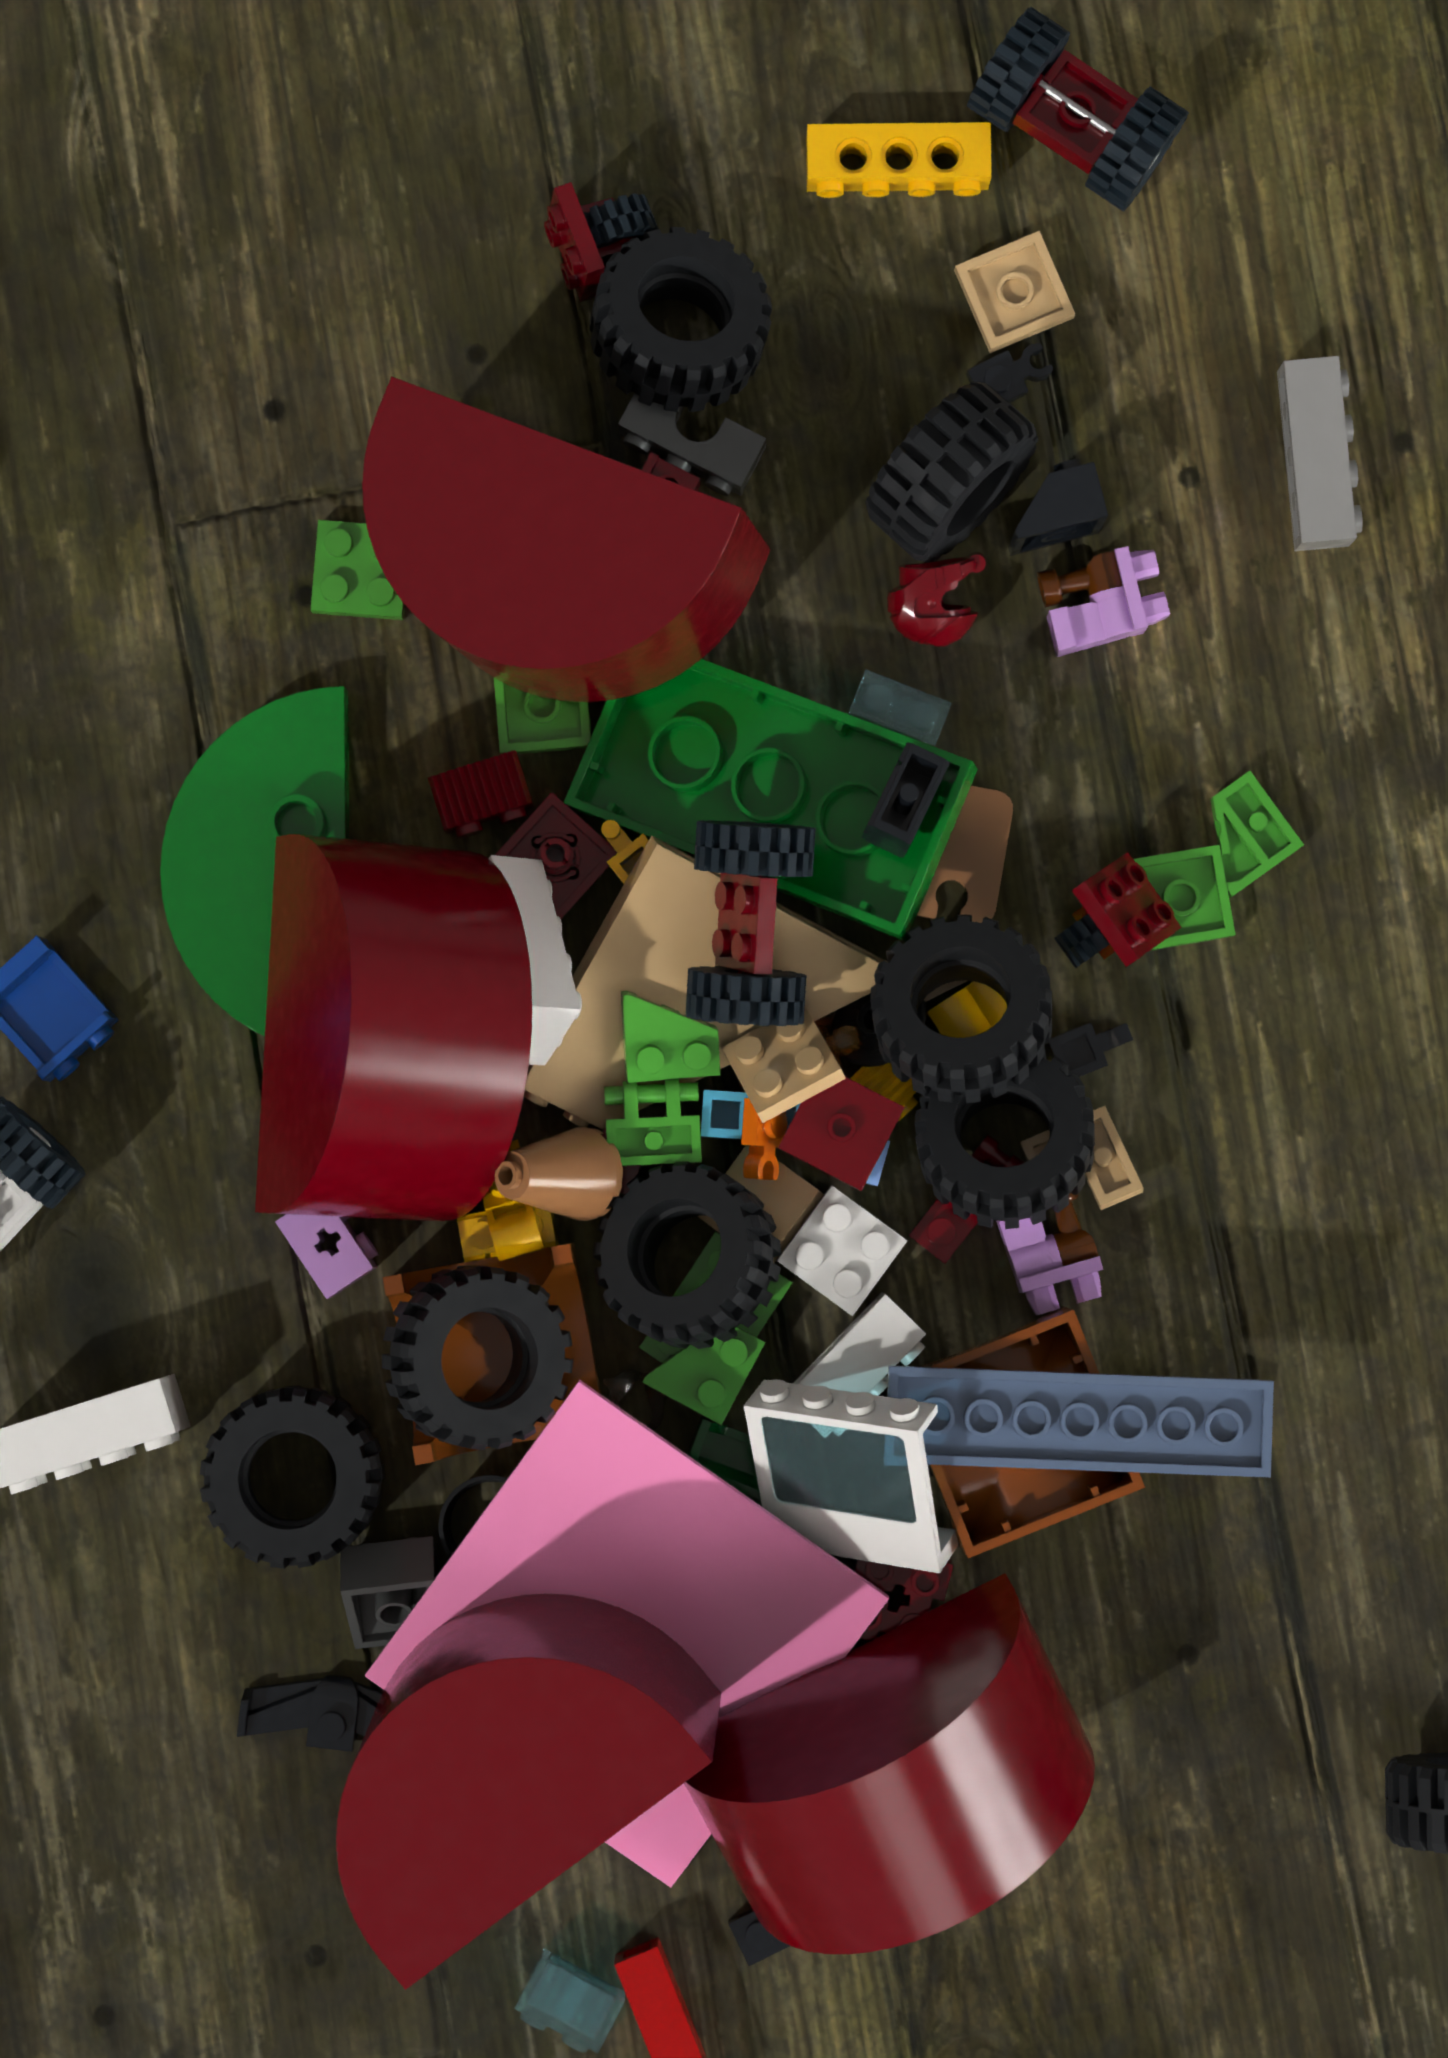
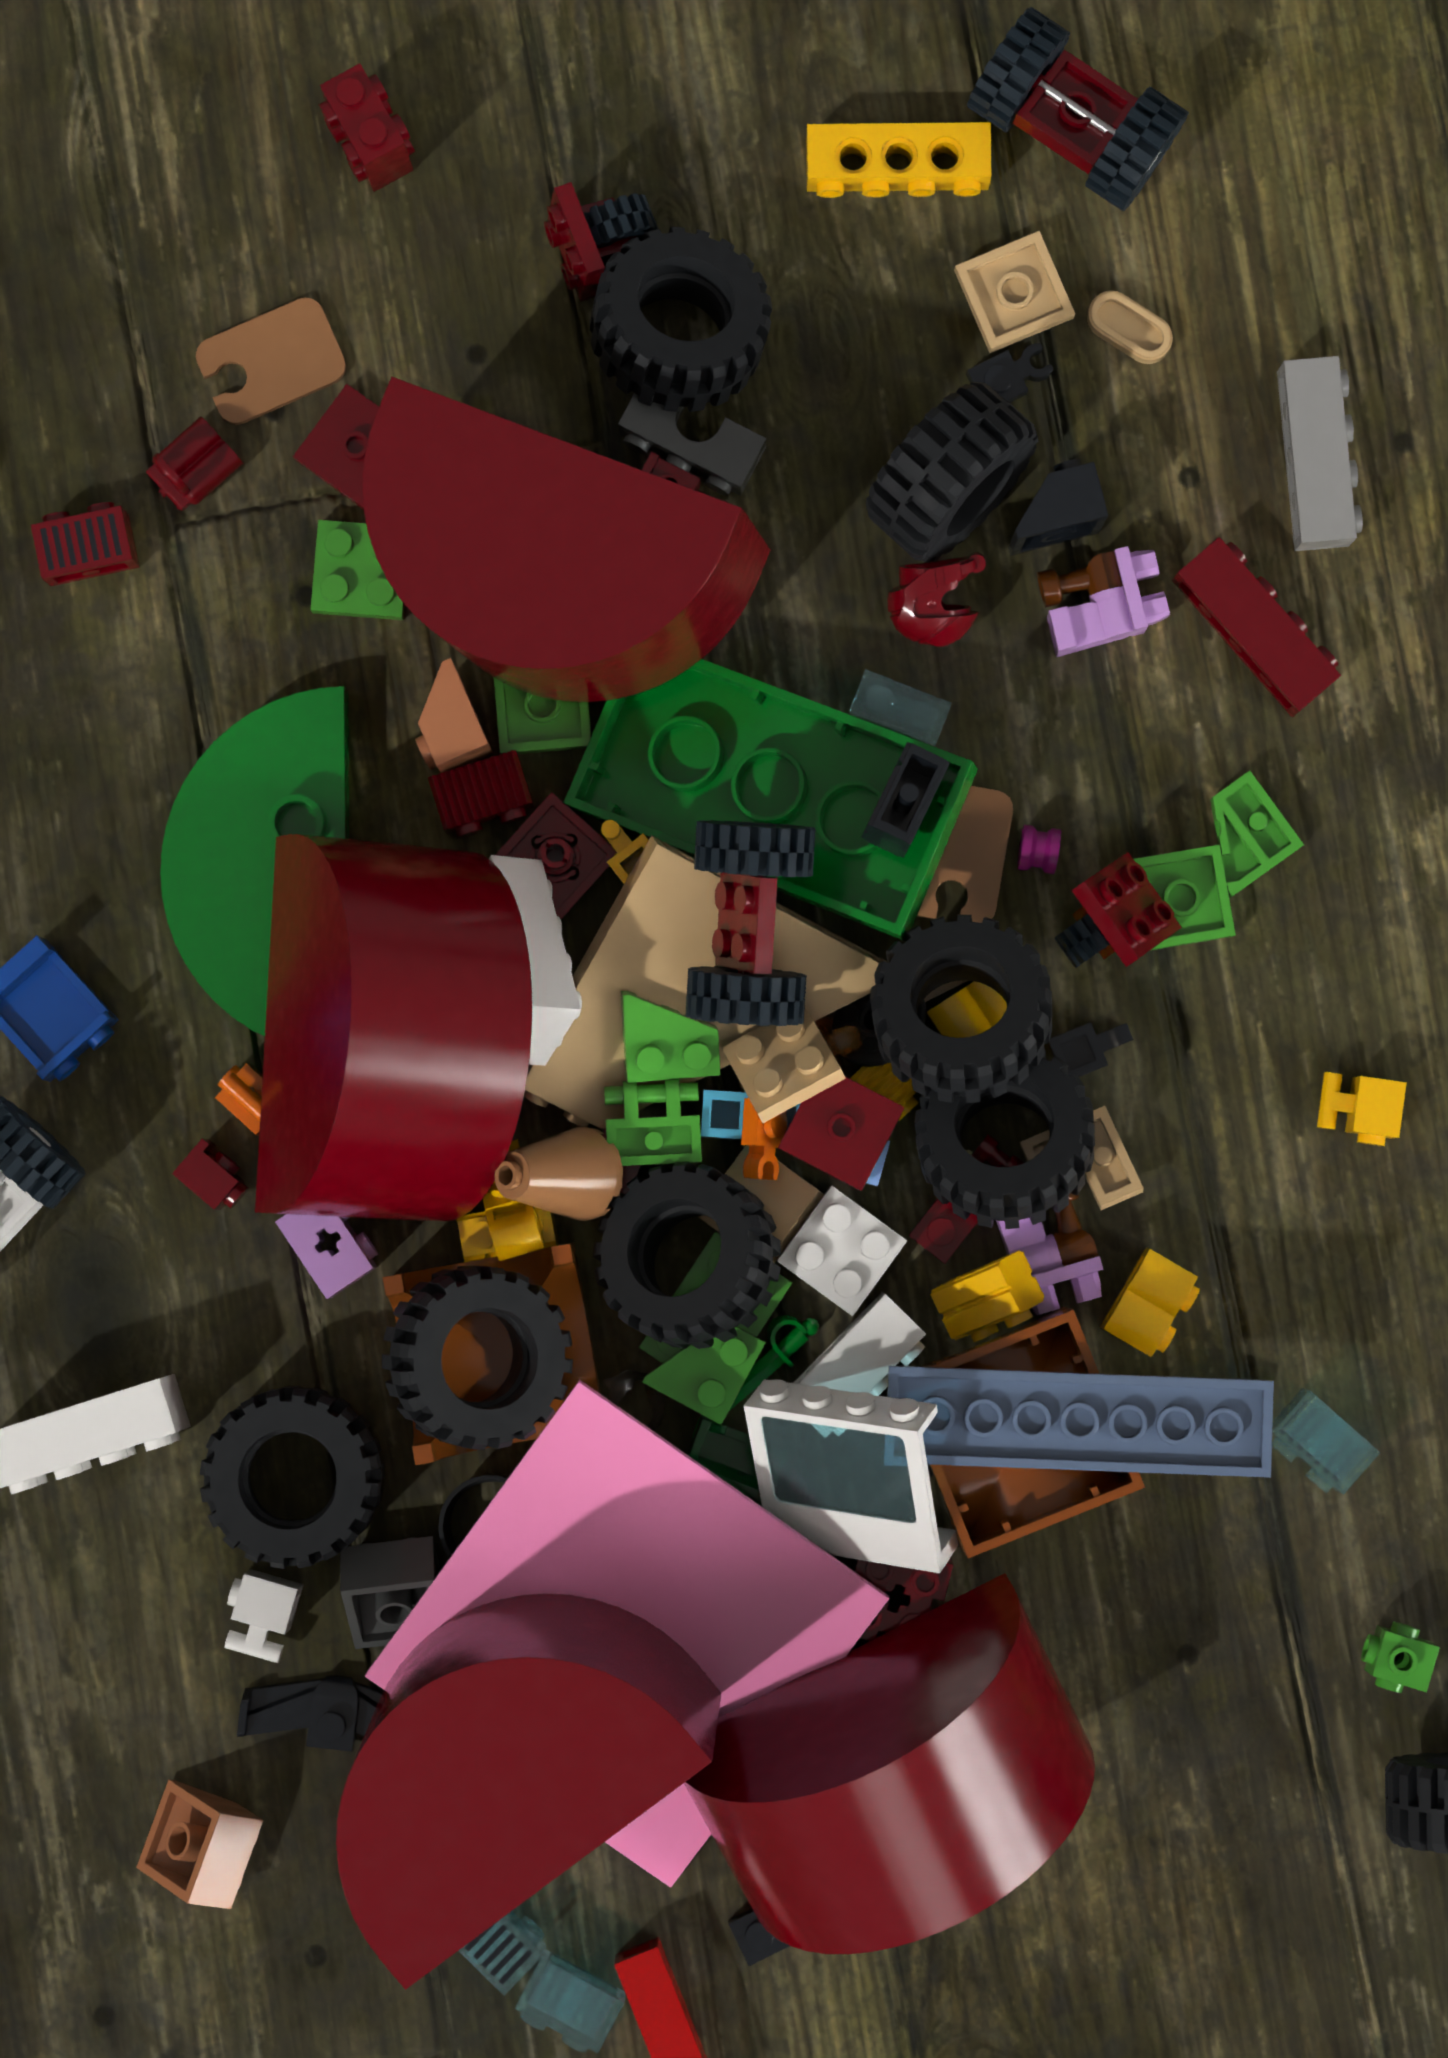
(84, 544): none -> dark red brick
(193, 465): none -> dark red piece
(199, 1845): none -> nougat slope
(211, 1176): none -> dark red brick
(242, 1095): none -> orange brick
(265, 1605): none -> white brick
(284, 358): none -> medium nougat piece
(339, 444): none -> dark red plate
(360, 115): none -> dark red brick
(450, 724): none -> nougat slope
(506, 1950): none -> clear light blue brick
(778, 1354): none -> green sword
(988, 1296): none -> yellow brick
(1039, 849): none -> magenta wheel
(1129, 327): none -> tan tile
(1150, 1303): none -> yellow brick
(1257, 626): none -> dark red brick
(1322, 1442): none -> clear light blue brick
(1372, 1107): none -> yellow brick
(1415, 1661): none -> bright green brick

